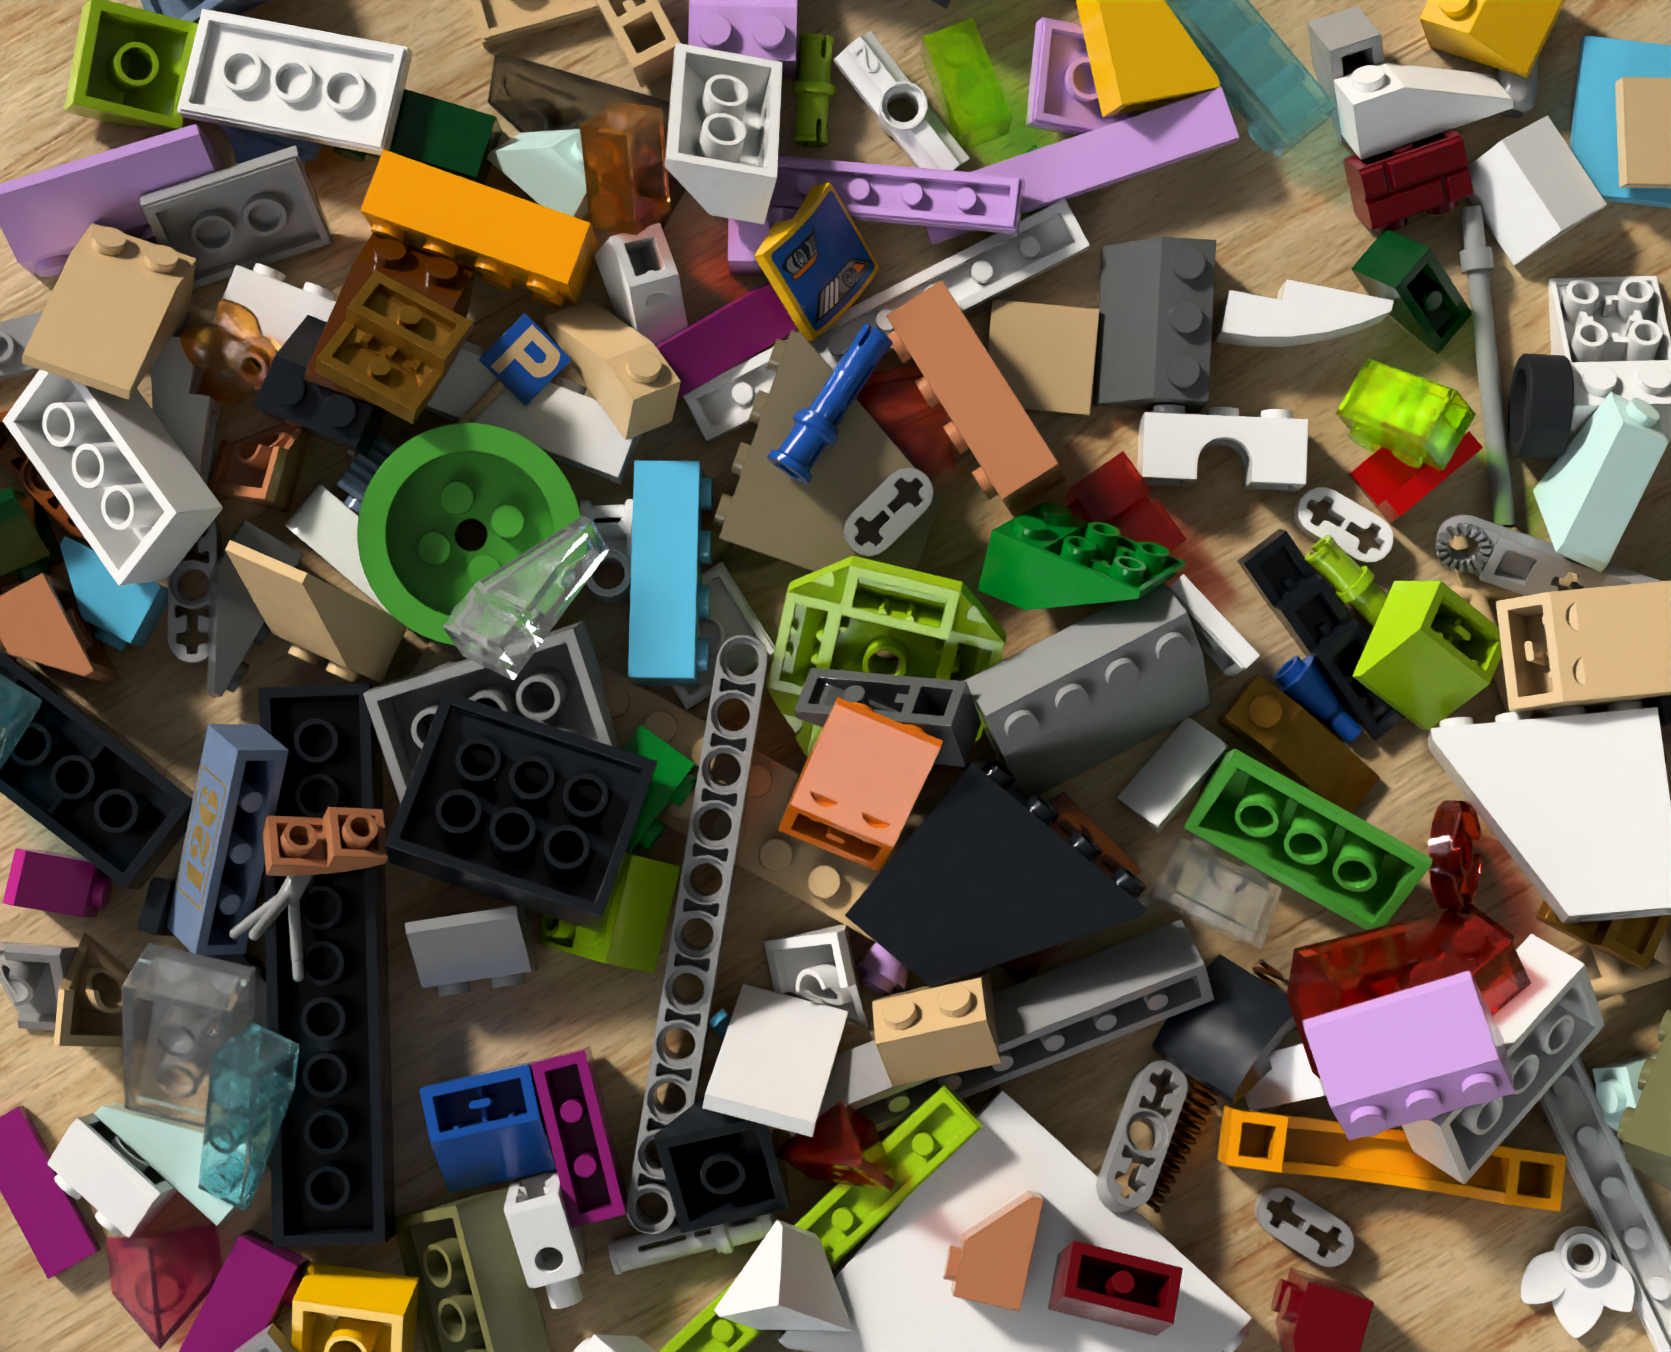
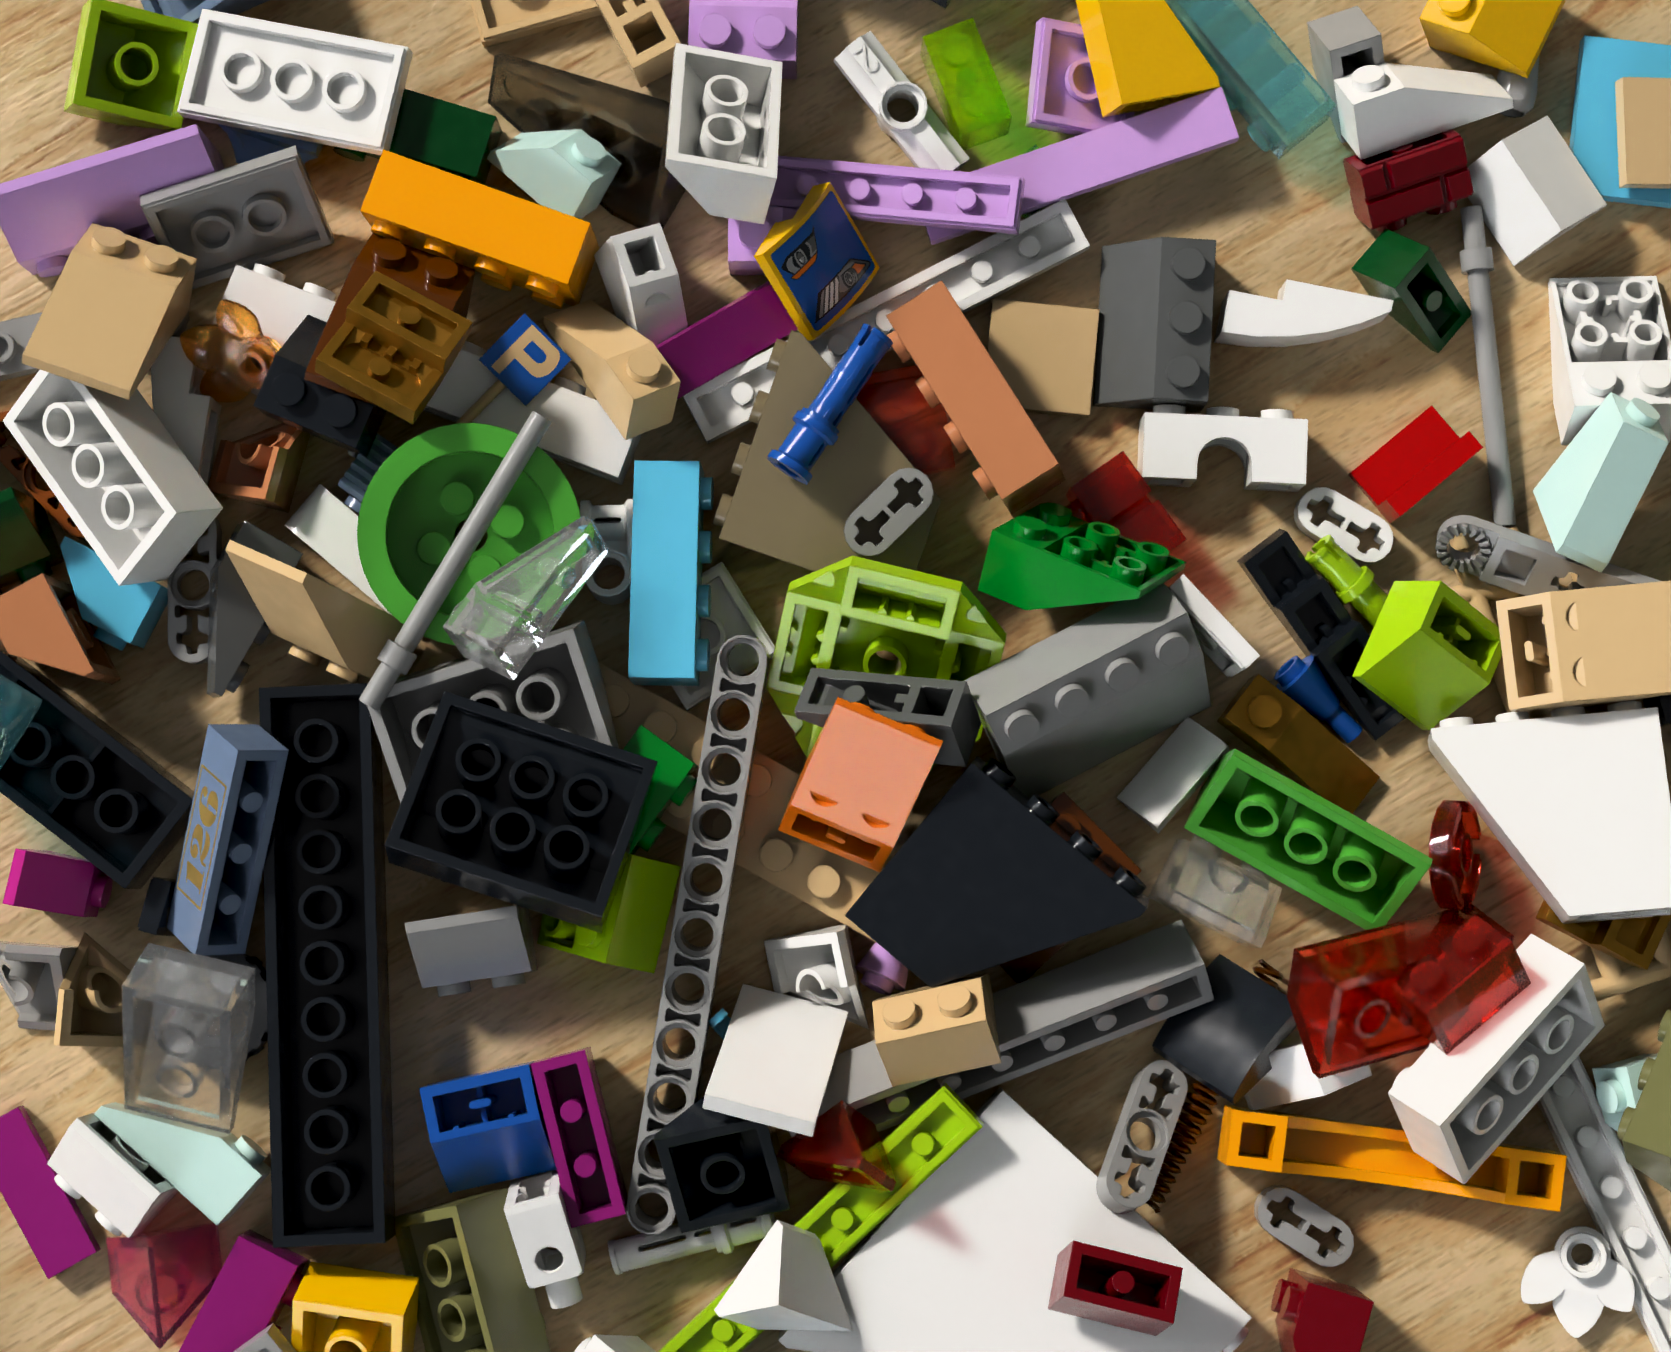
(244, 1111): clear light blue slope -> none
(263, 917): light grey plant -> none
(332, 844): nougat slope -> none
(398, 655): none -> light grey bar
(625, 167): clear orange brick -> none
(813, 90): lime pin -> none
(996, 1255): nougat slope -> none
(1405, 414): clear neon green brick -> none
(1409, 1056): lavender slope -> none
(1540, 406): black tyre -> none

